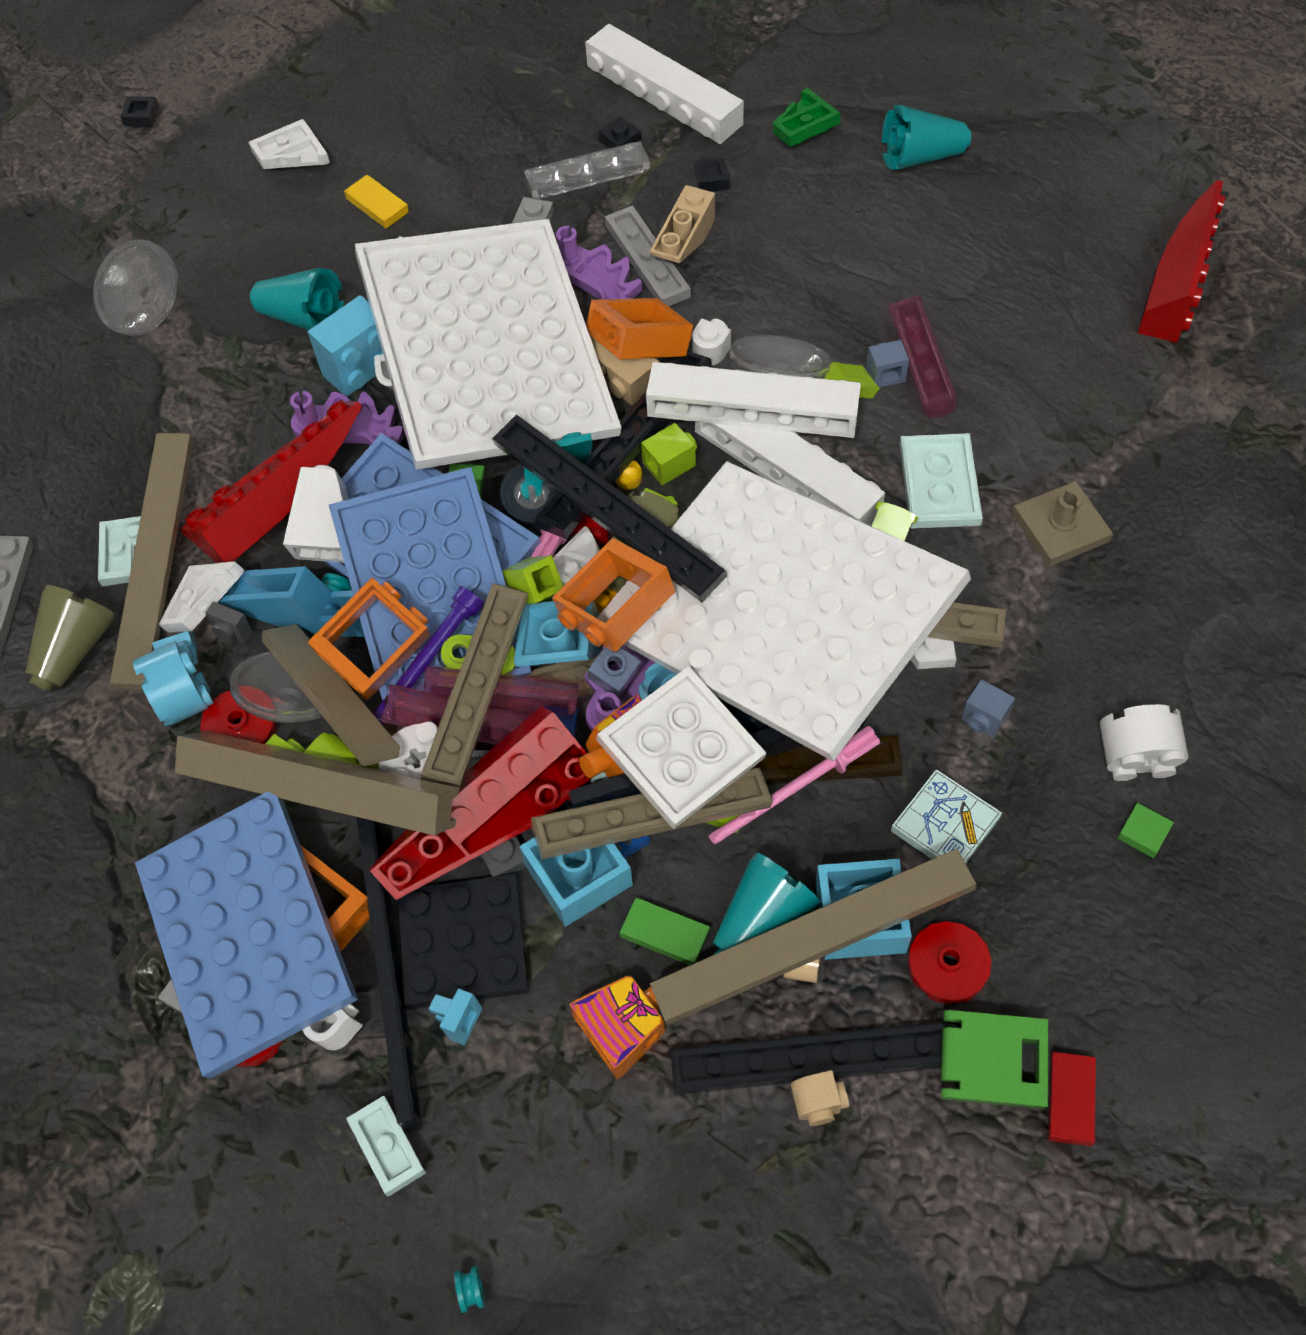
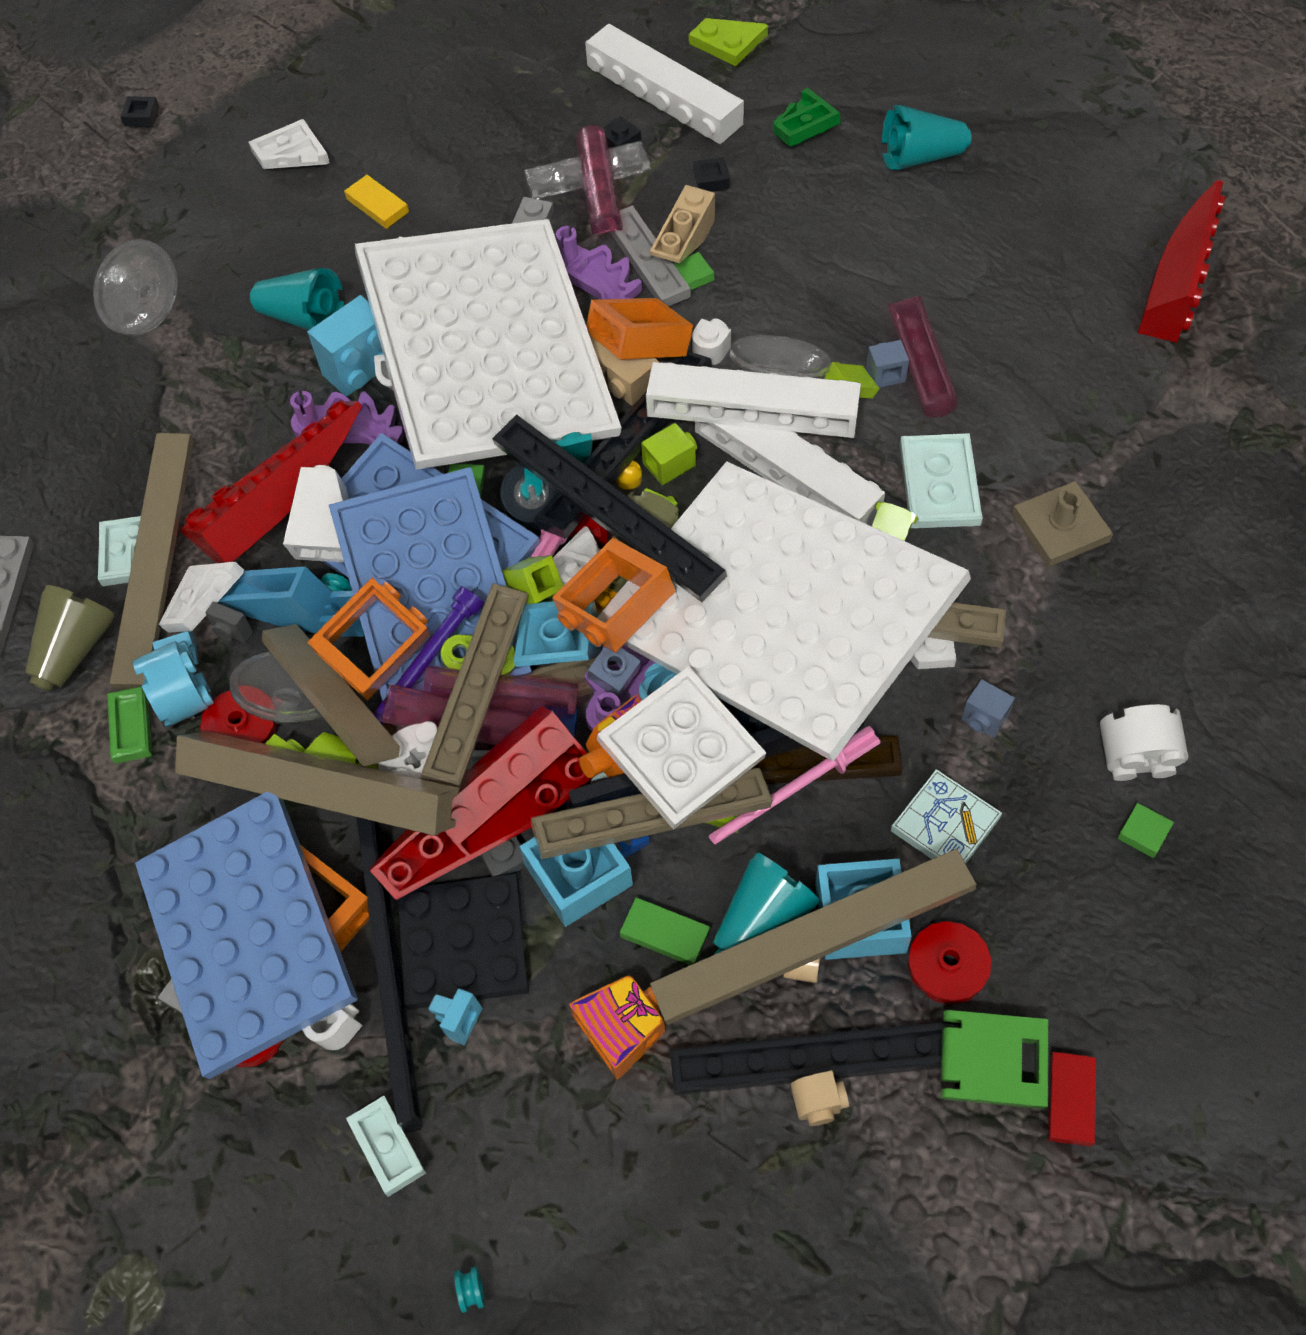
(129, 725): none -> bright green tile
(598, 180): none -> clear pink brick
(695, 270): none -> bright green tile
(728, 38): none -> lime wing

